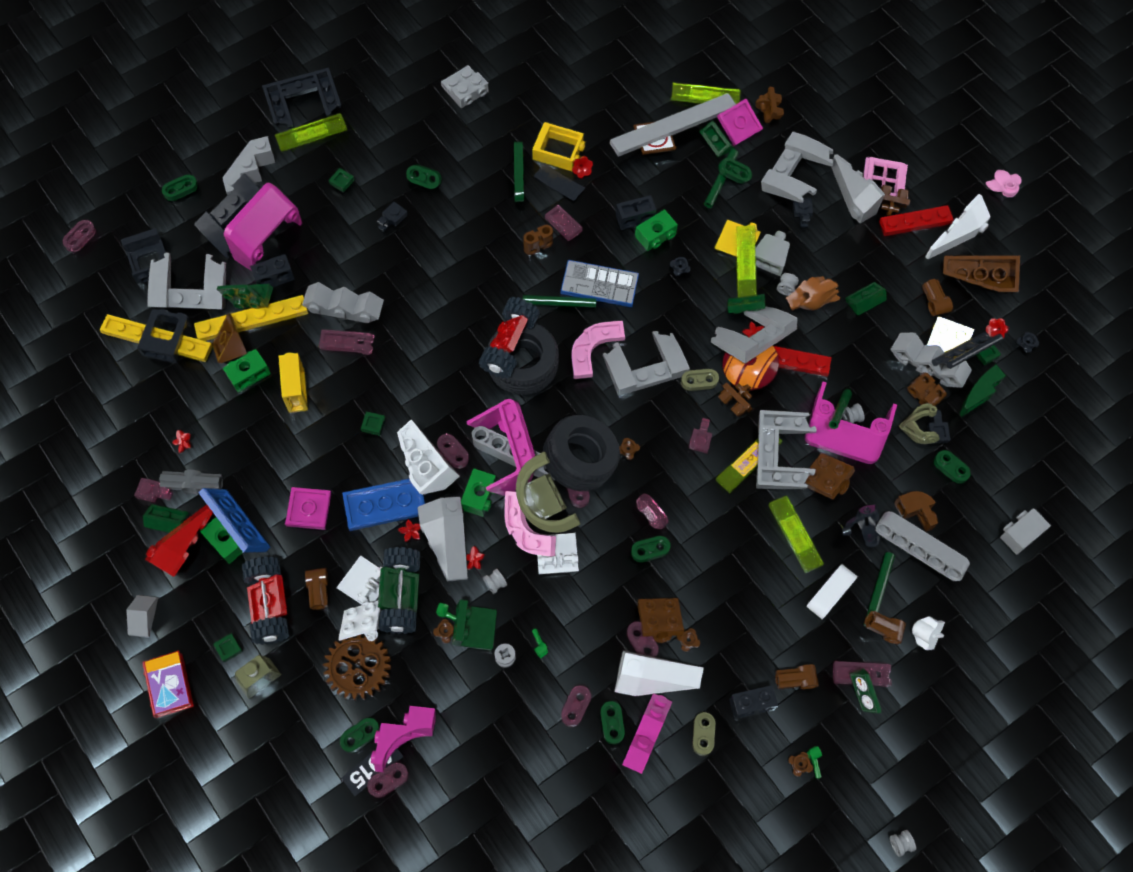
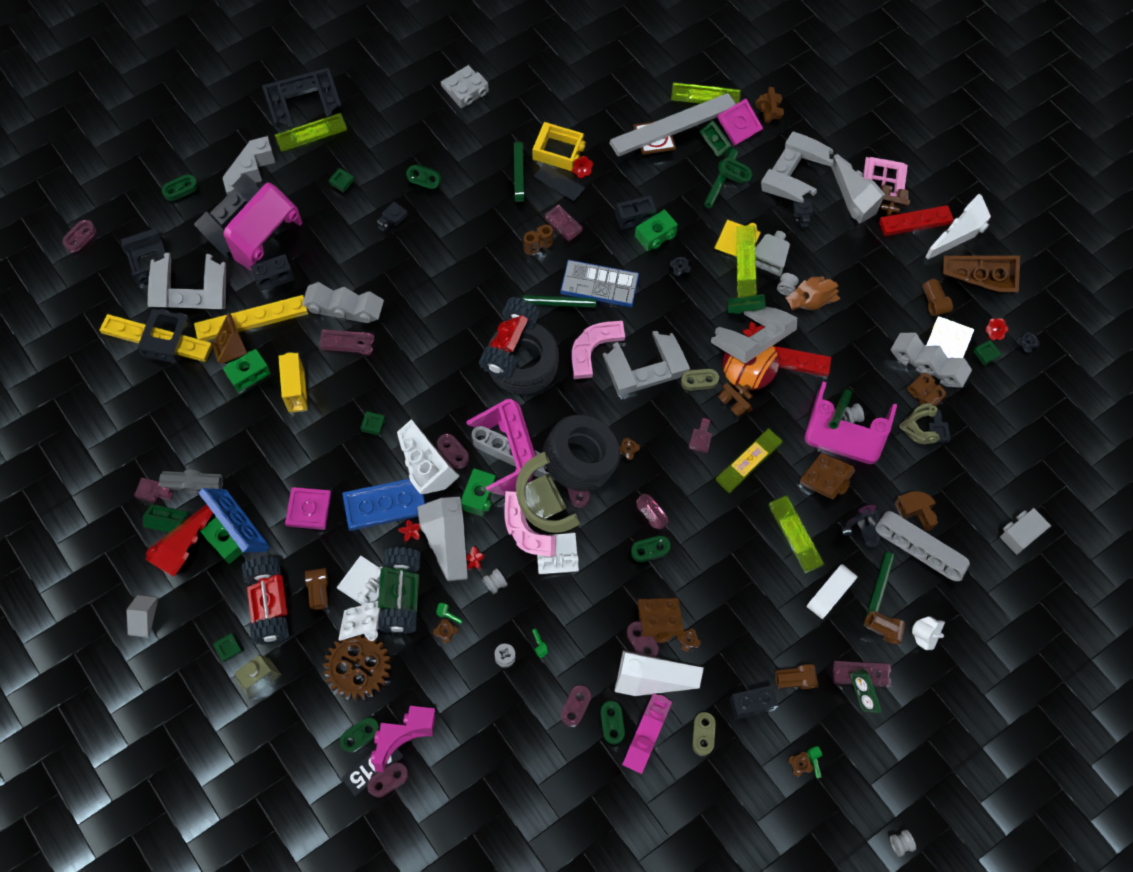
(167, 684): piece -> none
(182, 440): red plant -> none
(247, 295): dark green bracket -> none
(474, 626): dark green bracket -> none
(769, 427): light grey wedge -> none
(866, 298): dark green slope -> none
(951, 467): dark green plate -> none
(963, 355): black bar -> none
(983, 389): dark green slope -> none
(1005, 183): bright pink plate -> none

